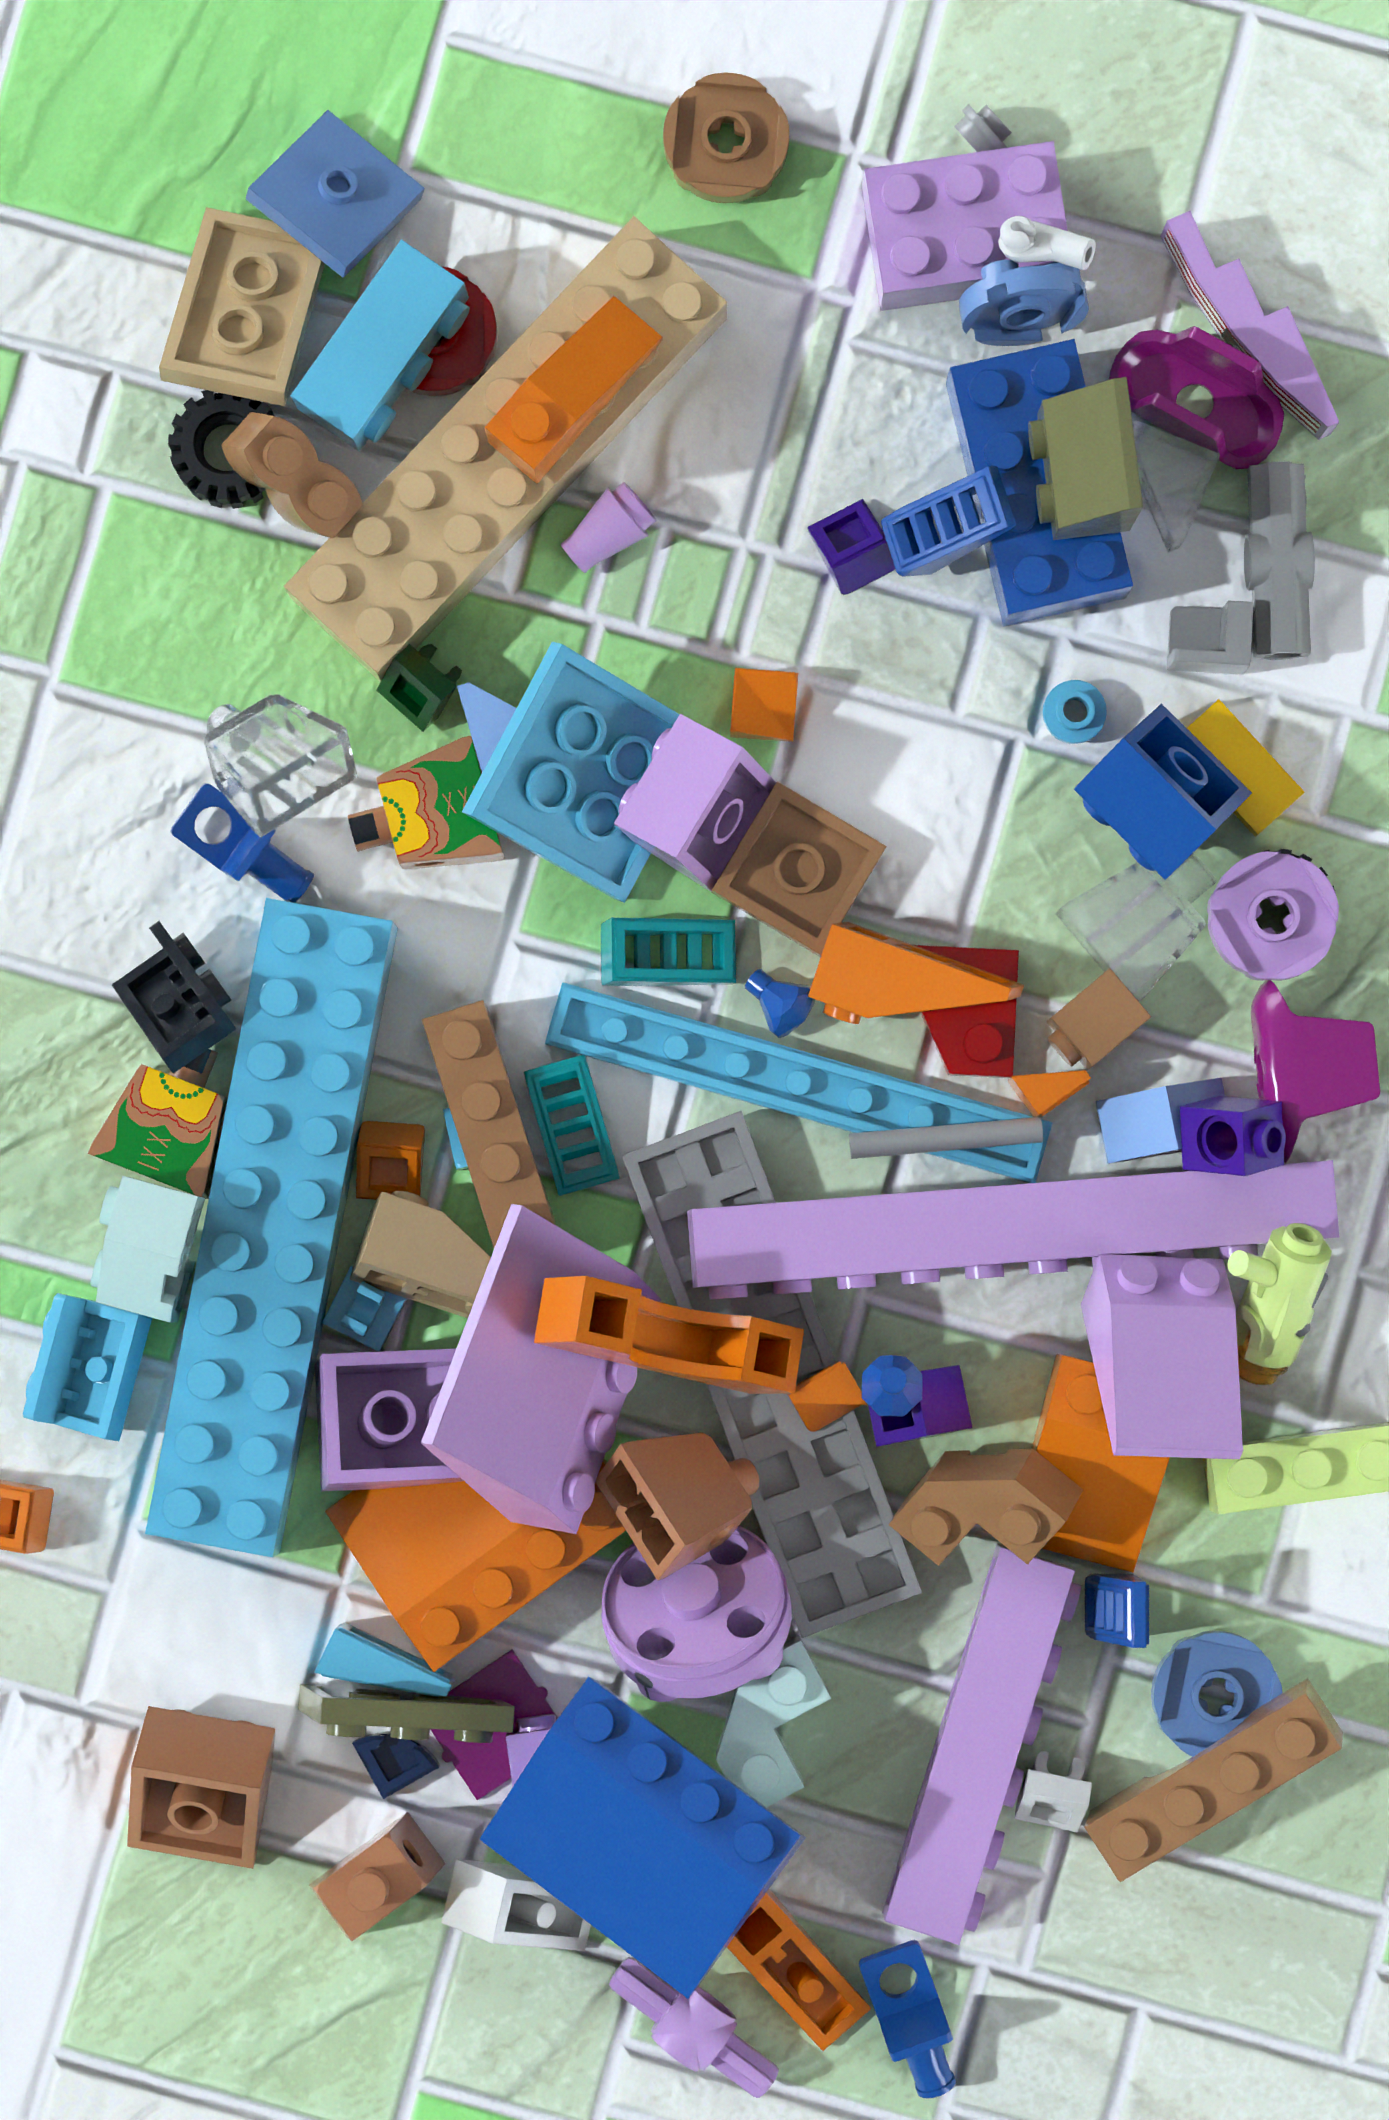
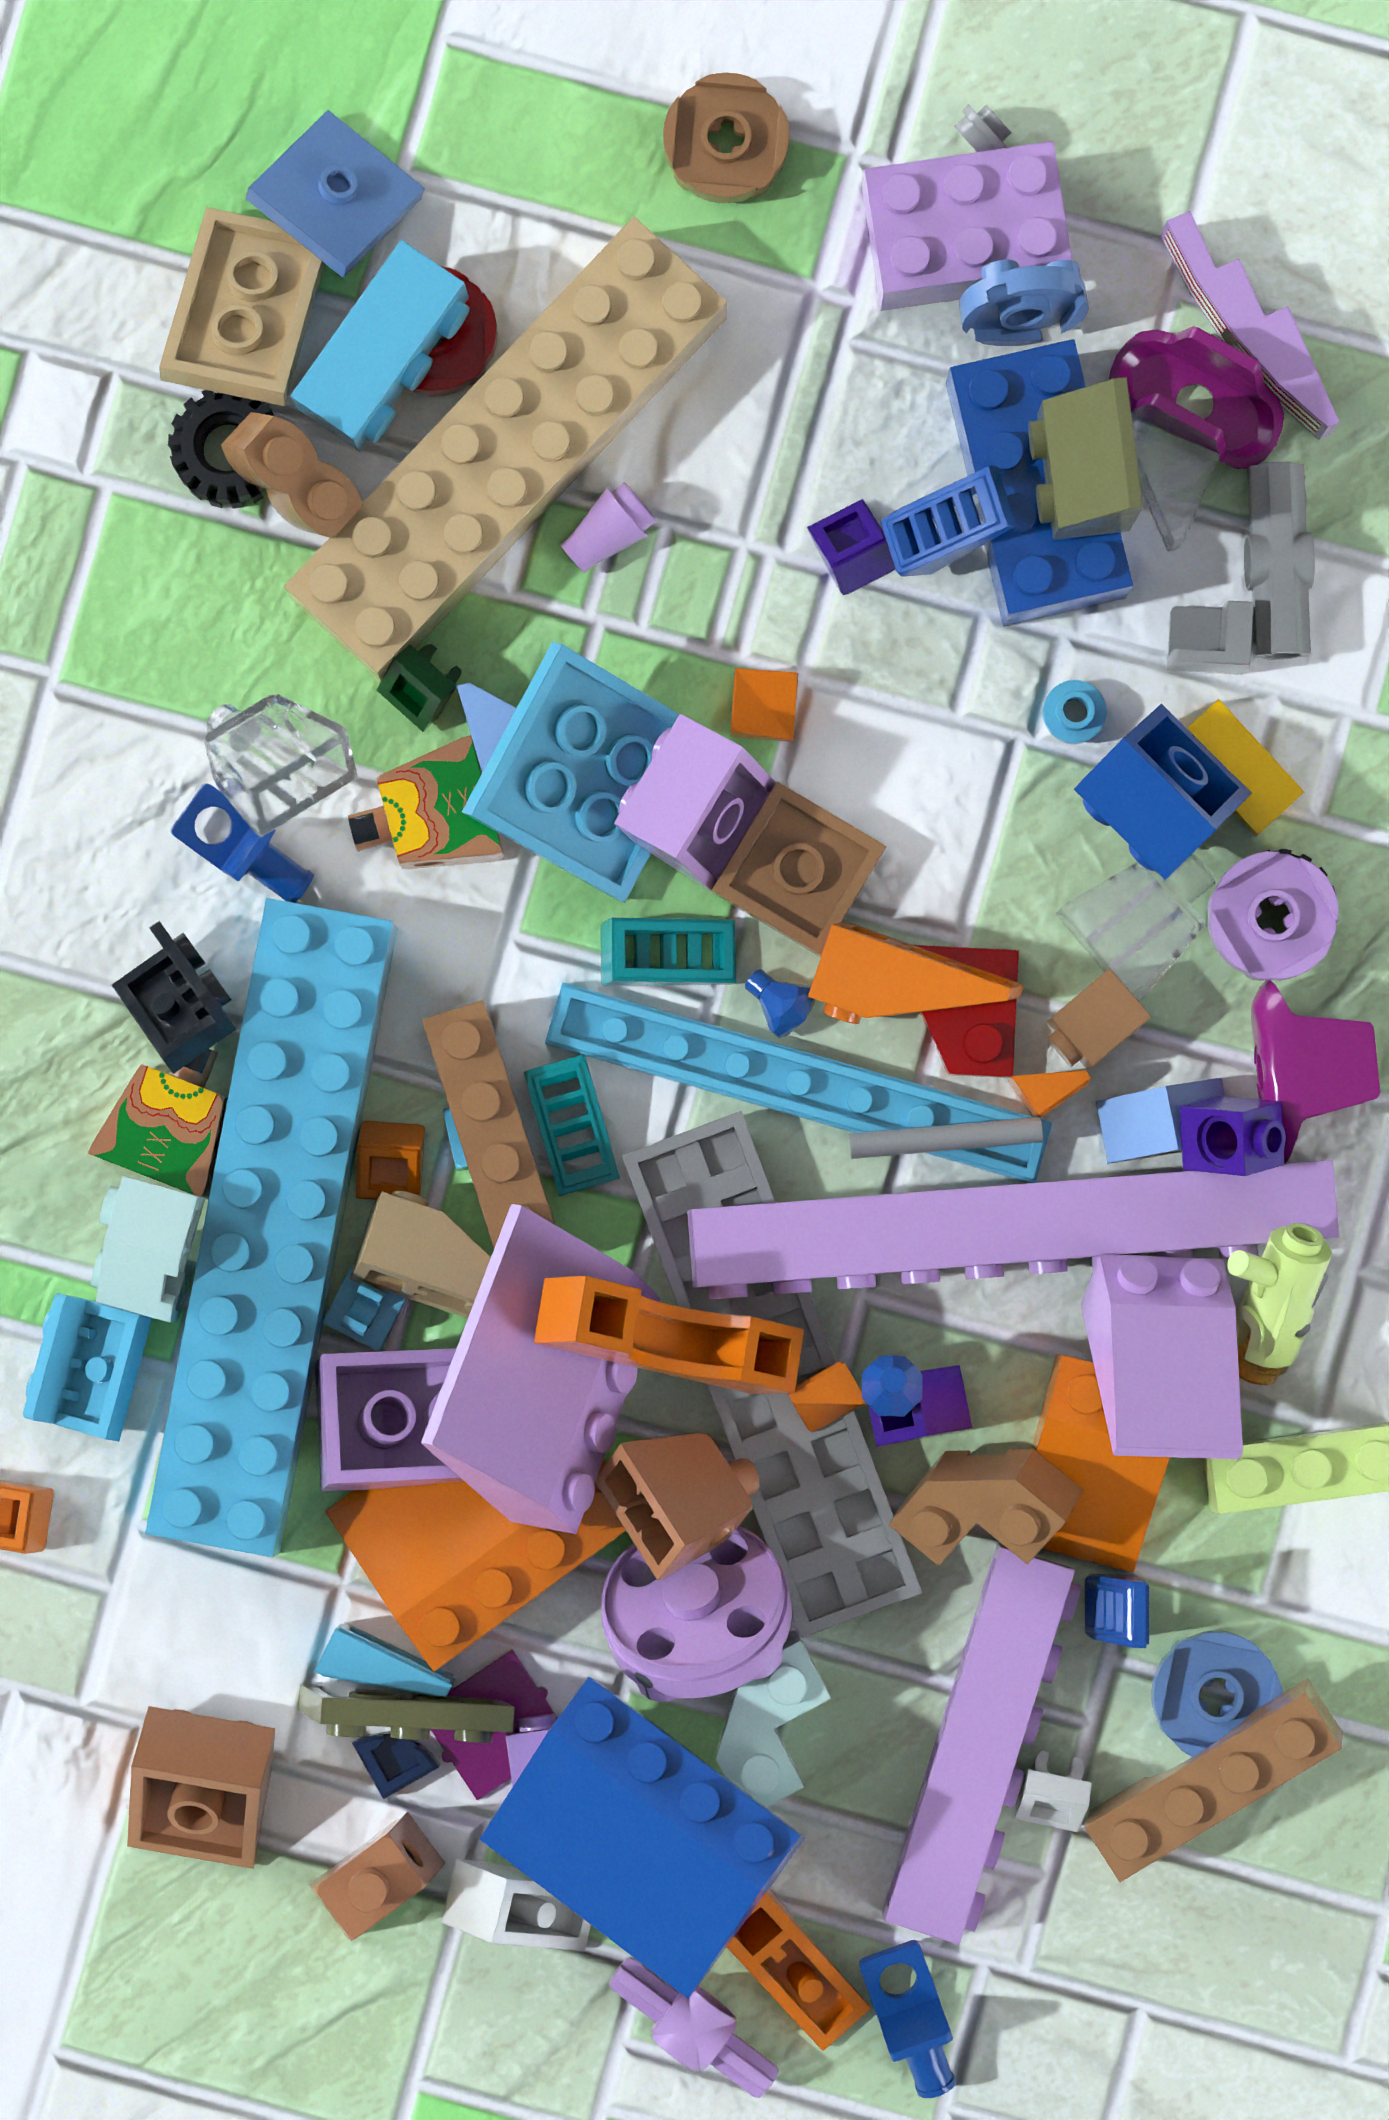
(571, 389): orange slope -> none
(1037, 242): white arm -> none

